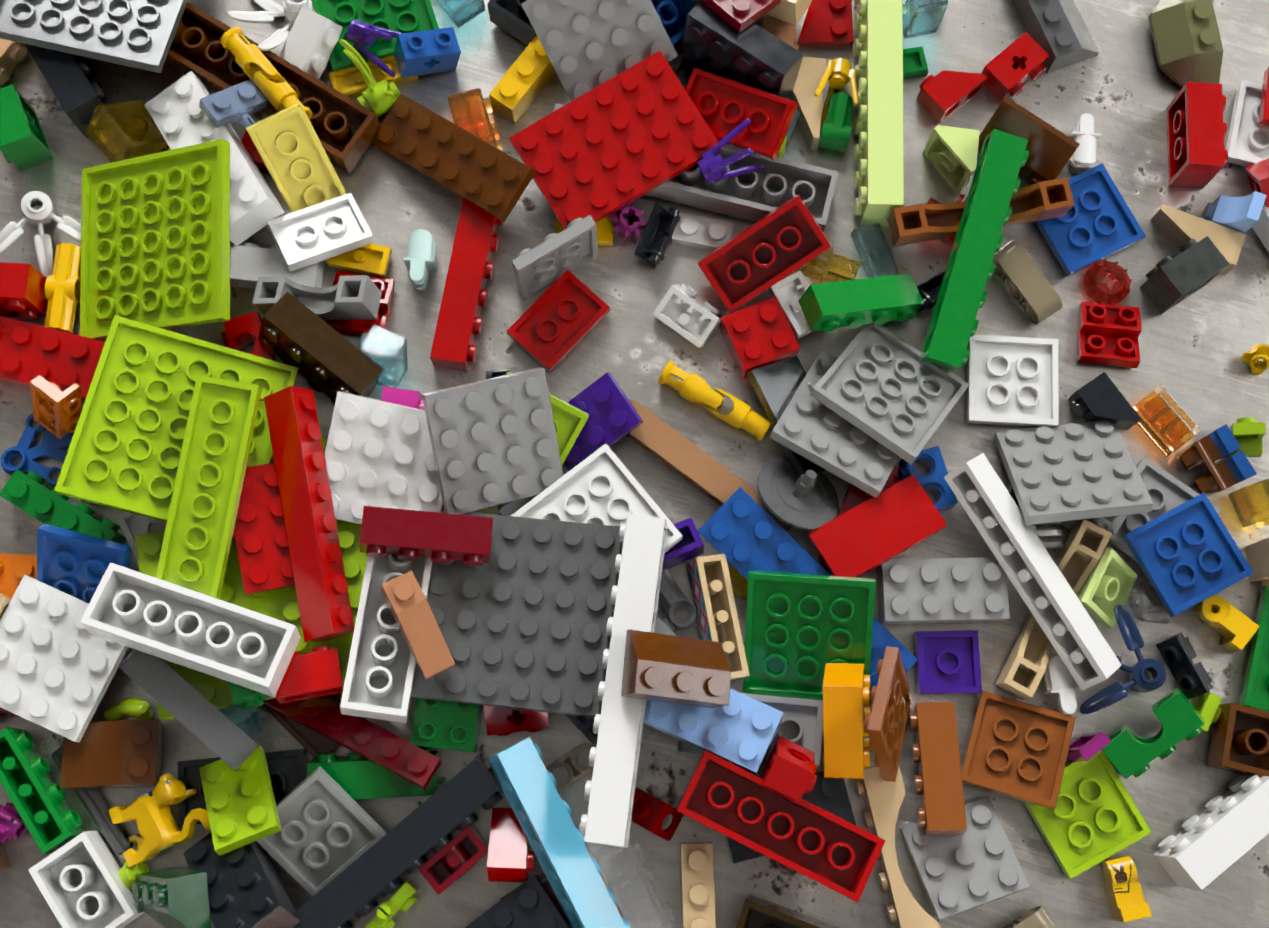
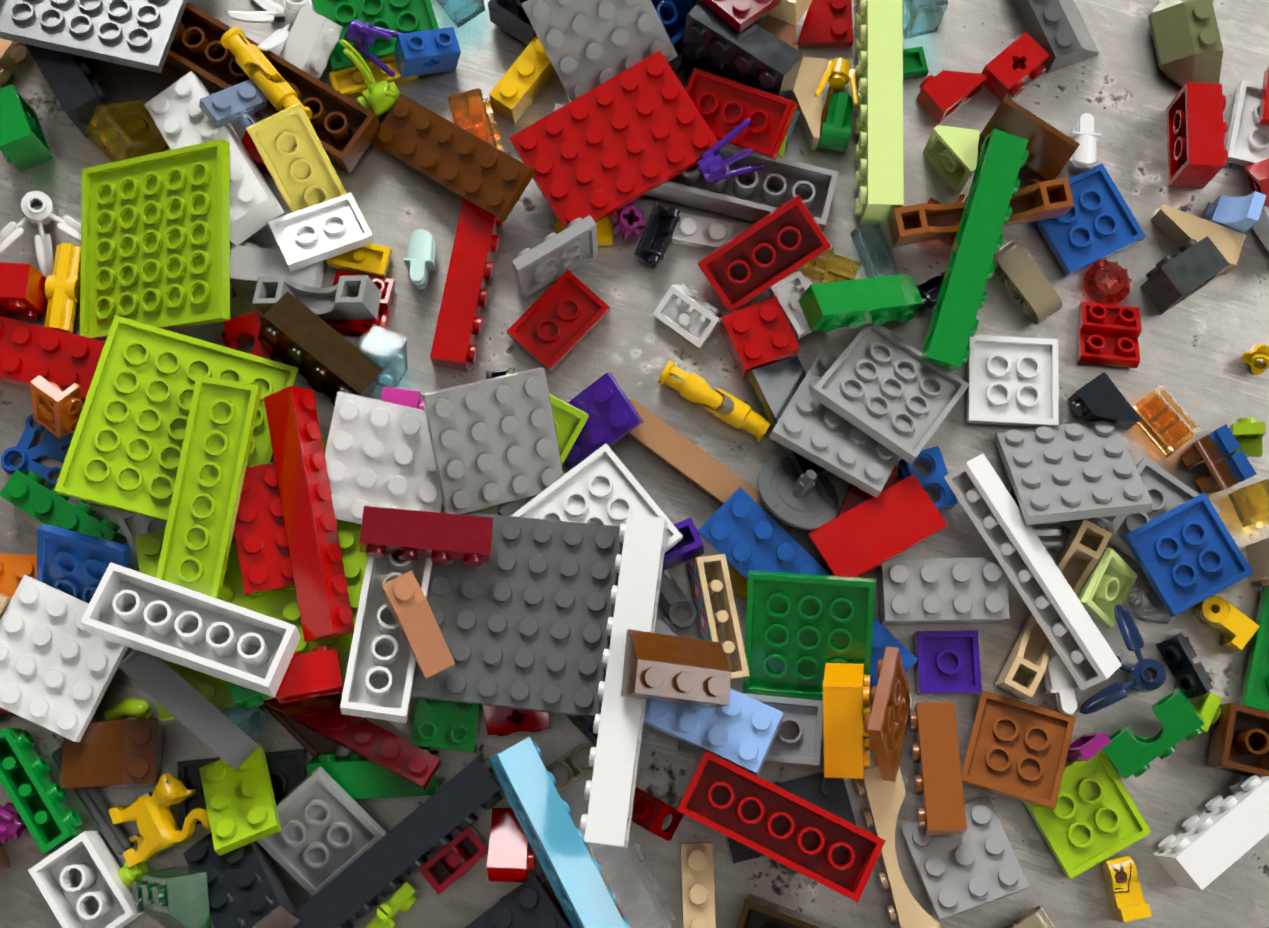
(790, 769): red brick -> none

